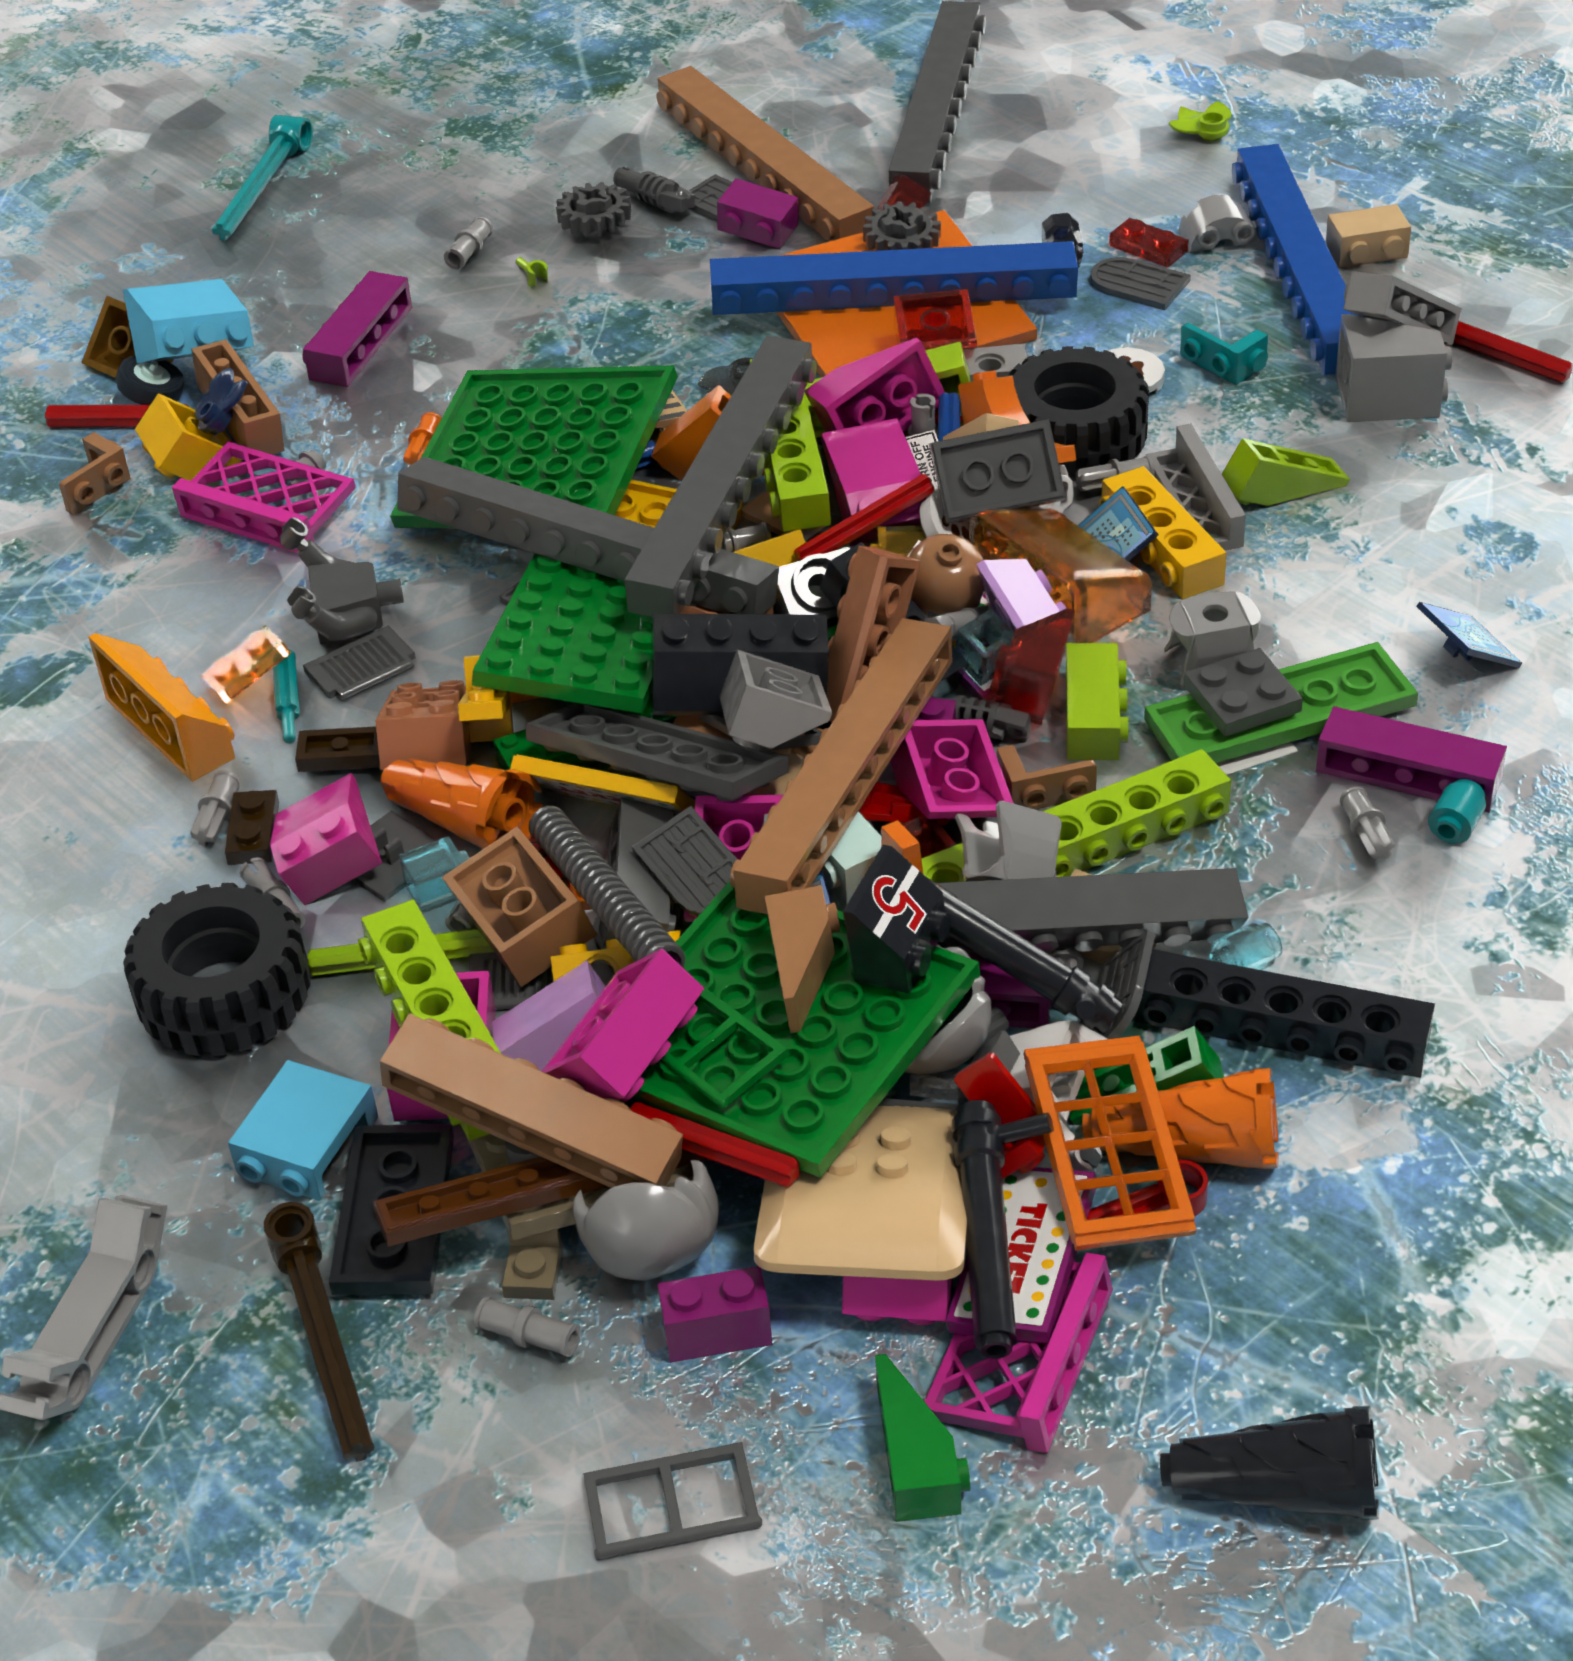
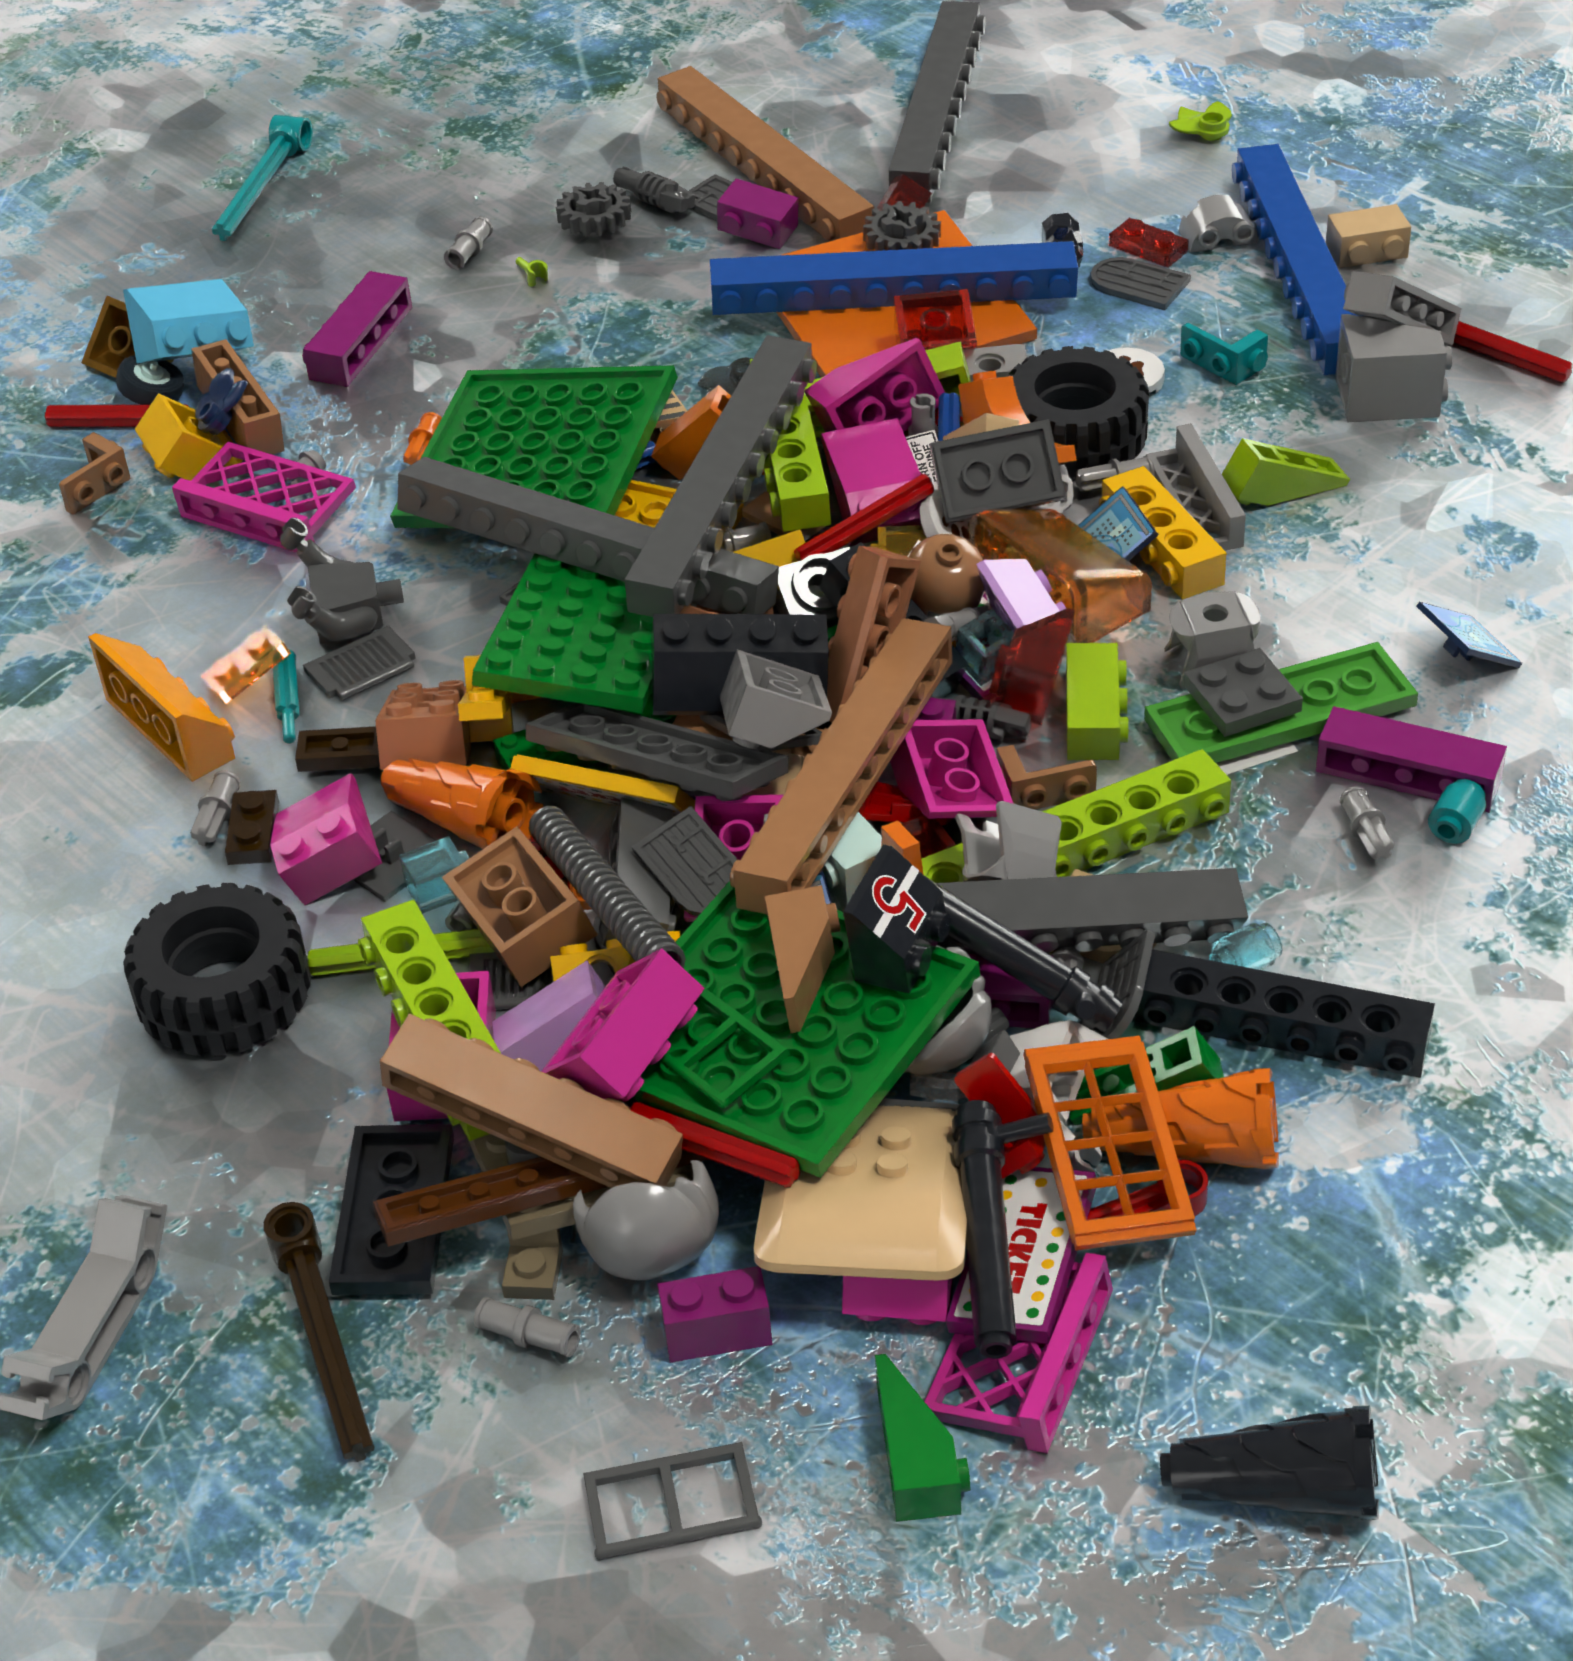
(267, 882): light grey pin -> none
(300, 1128): medium azure panel -> none

